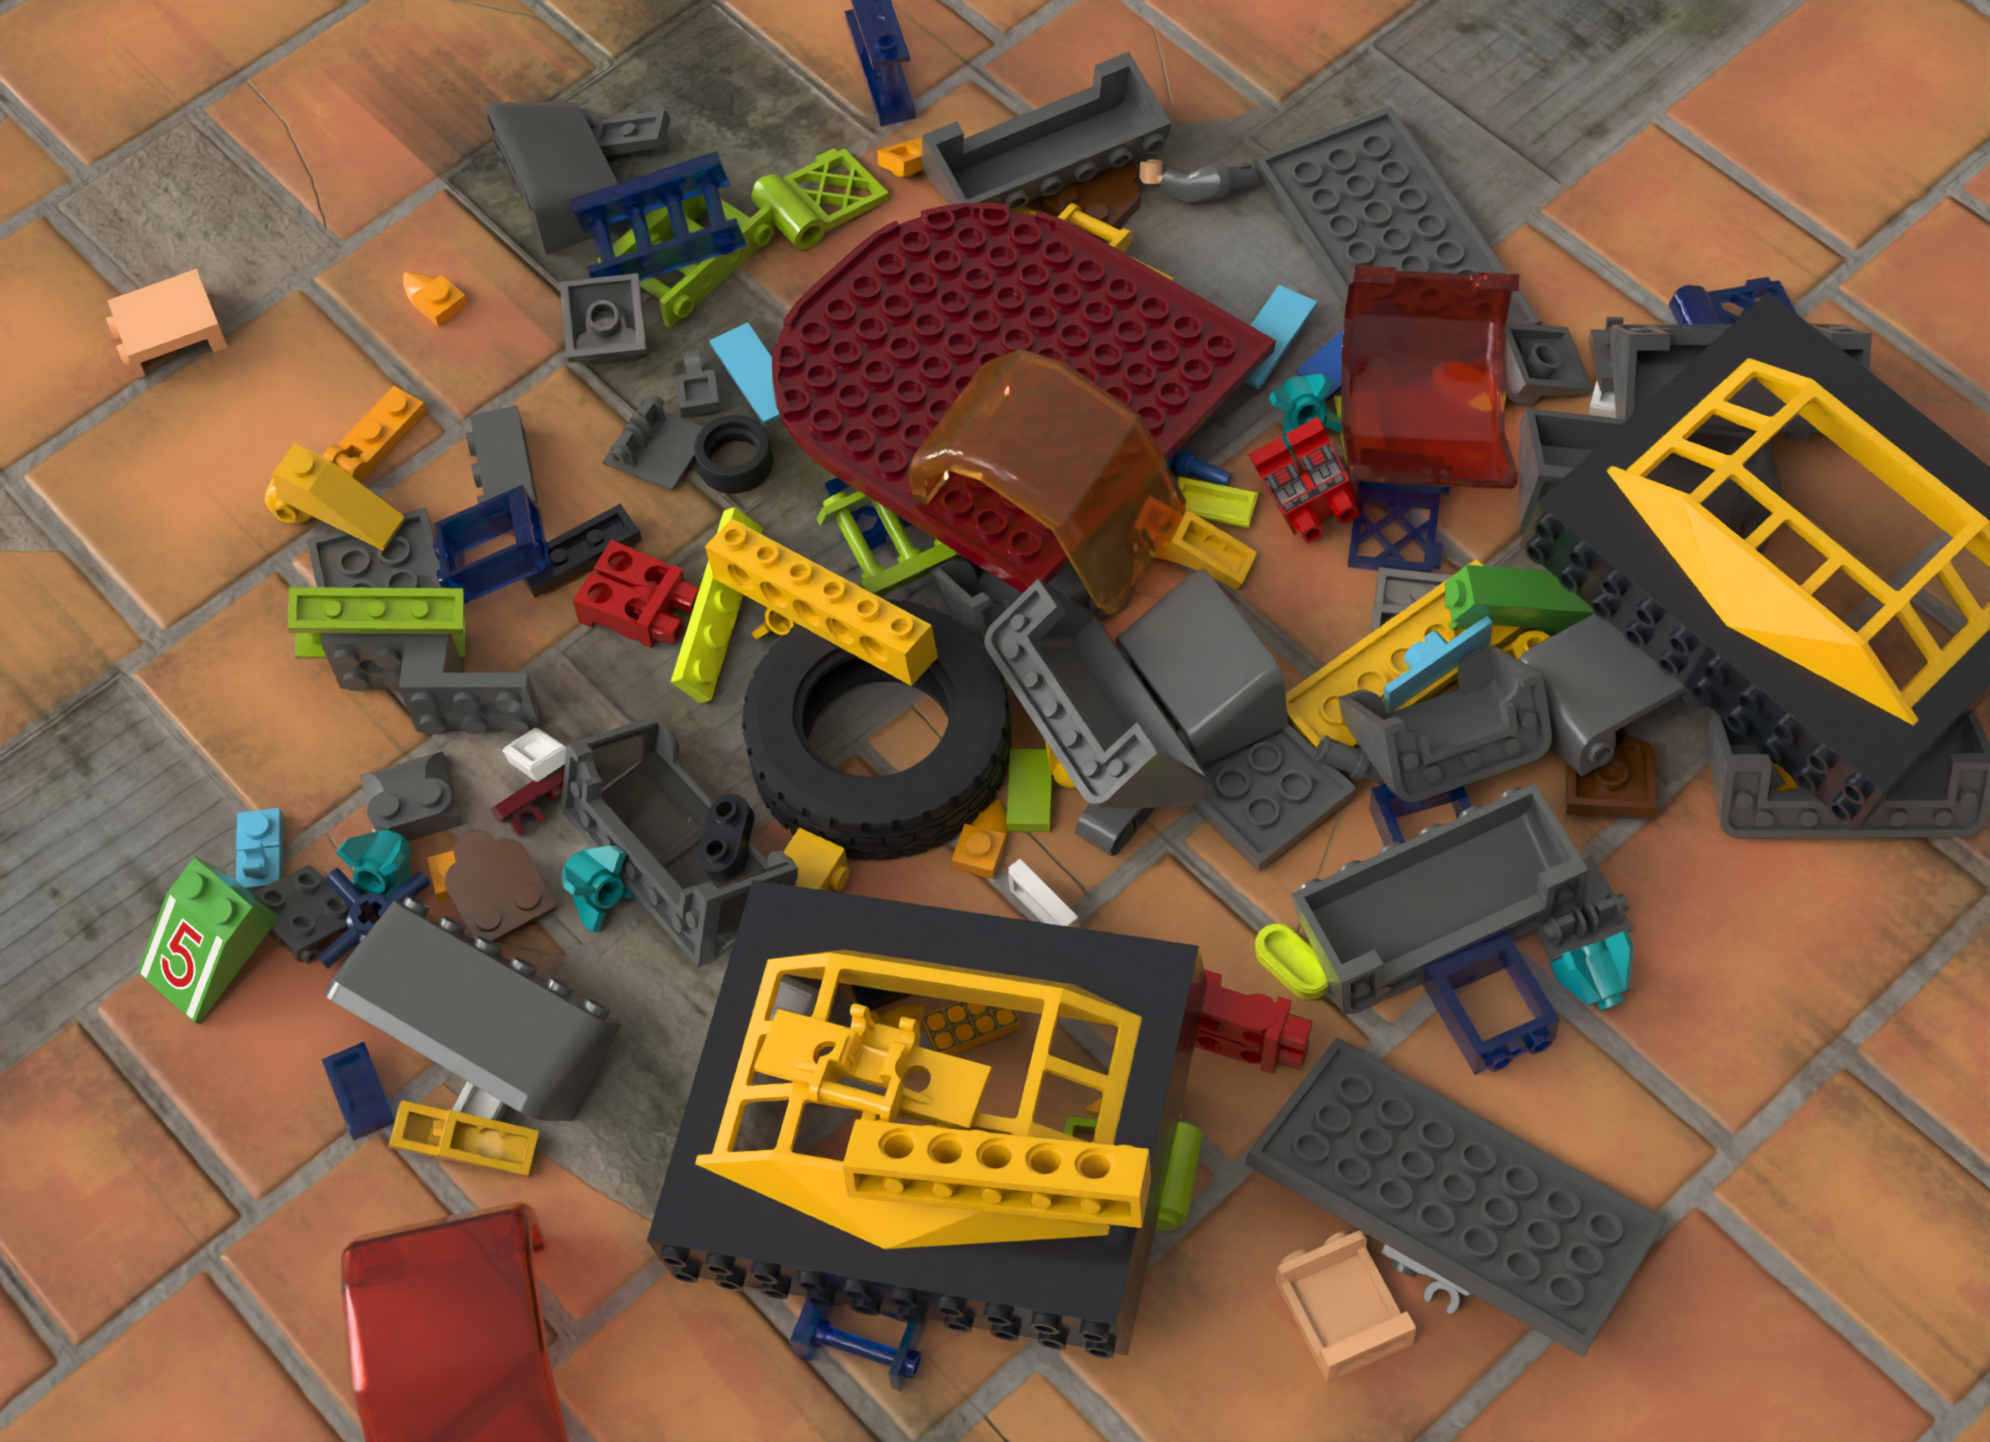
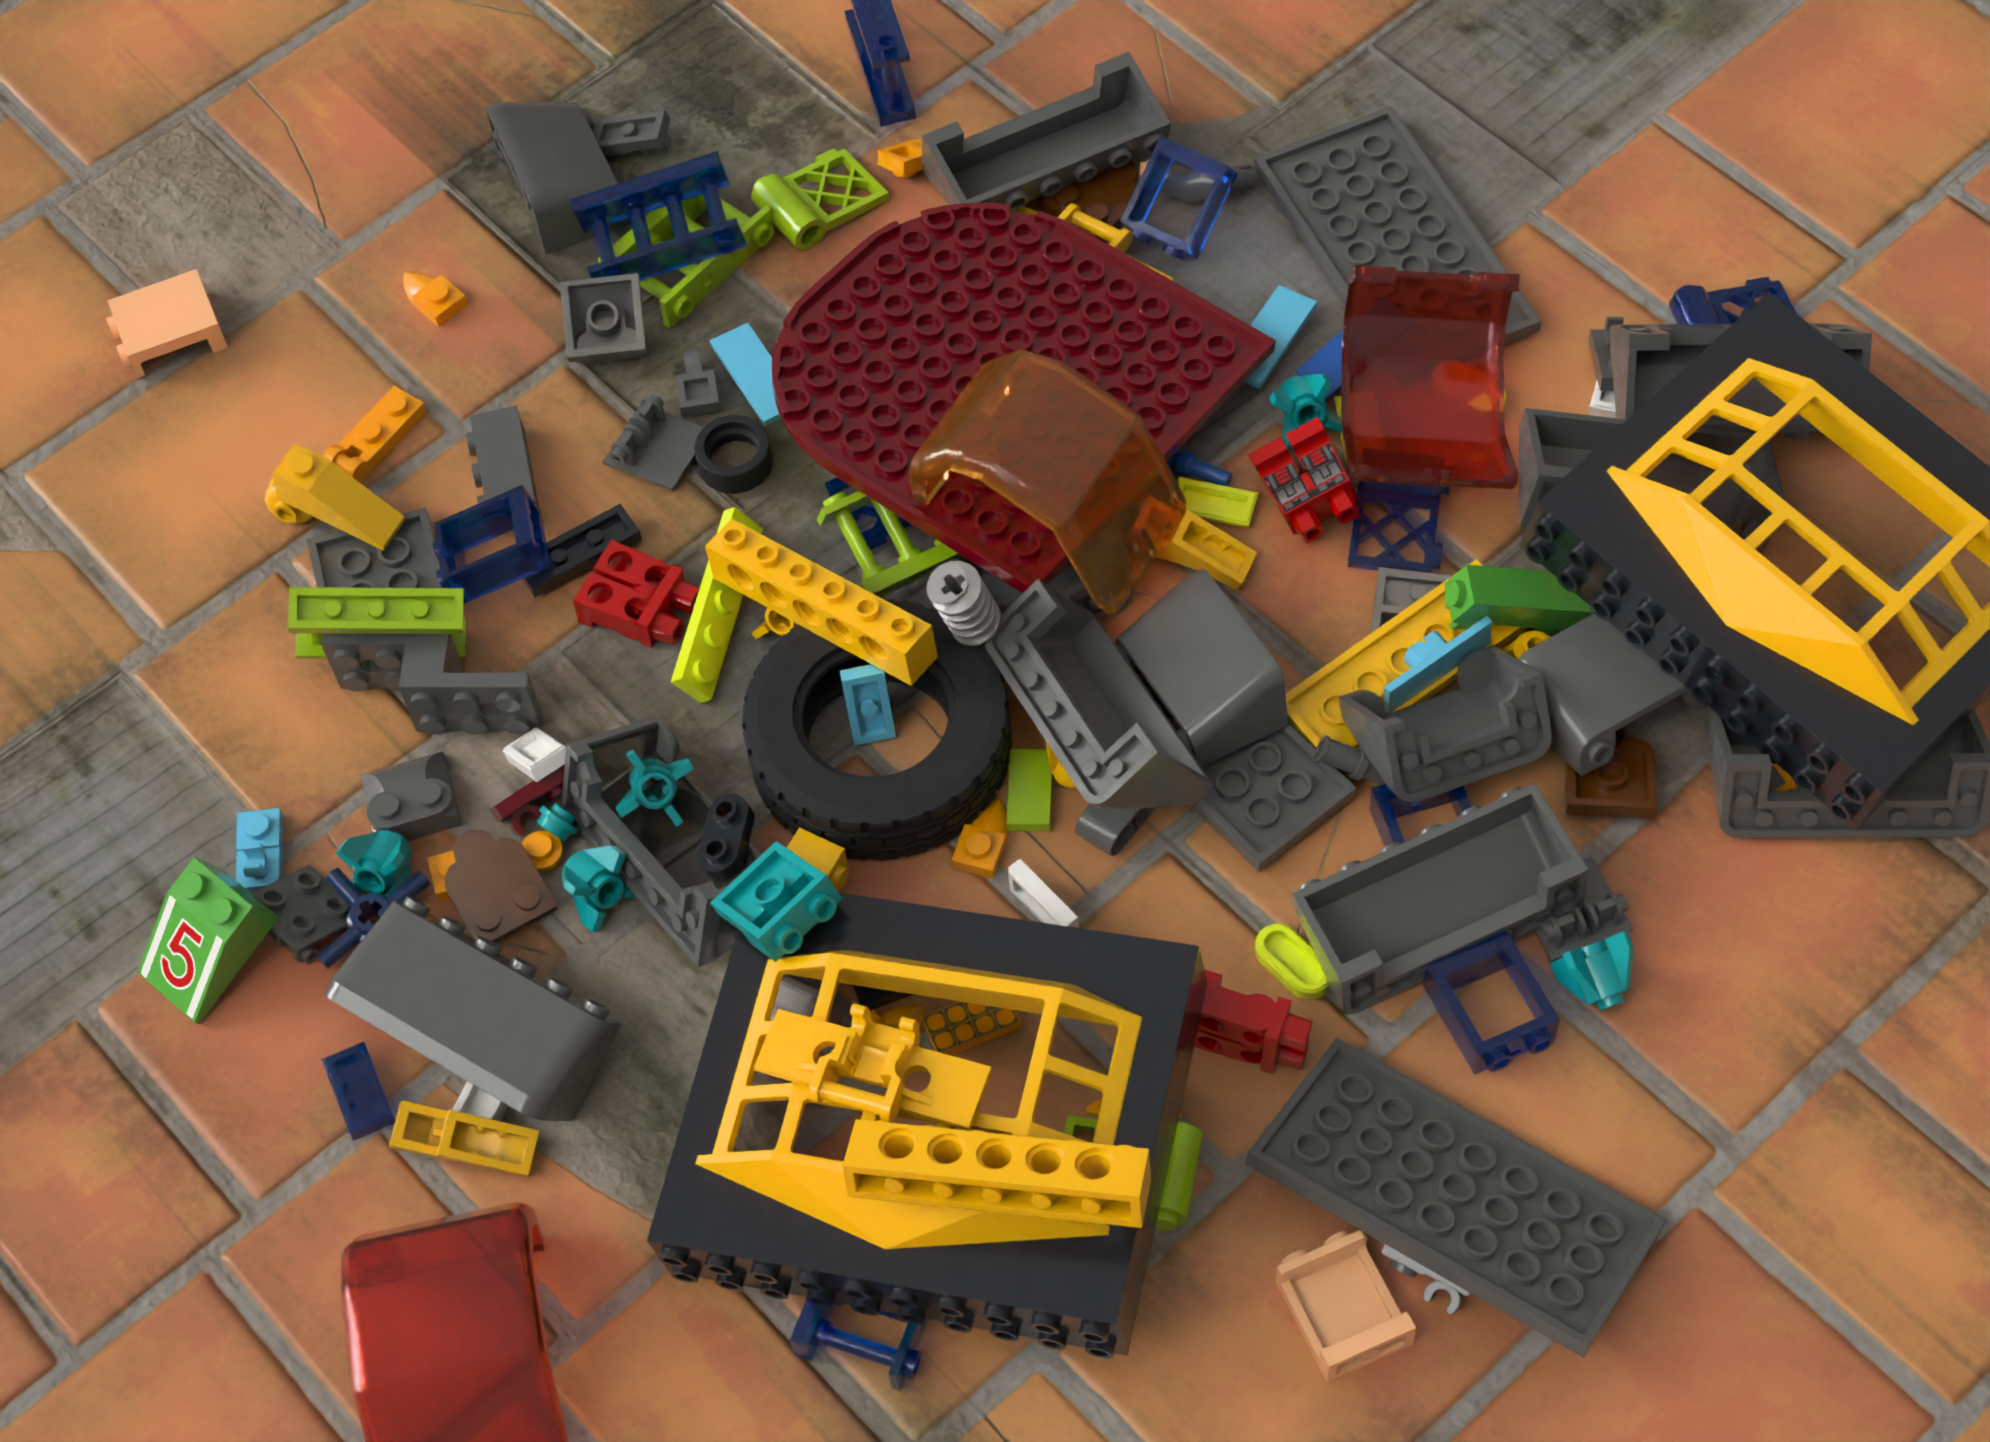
(543, 850): none -> light orange plate
(557, 821): none -> teal plate
(653, 796): none -> teal brick
(777, 901): none -> teal plate
(867, 704): none -> medium azure plate
(964, 602): none -> light grey piece
(1148, 187): none -> clear blue window
(1541, 363): dark grey slope -> none

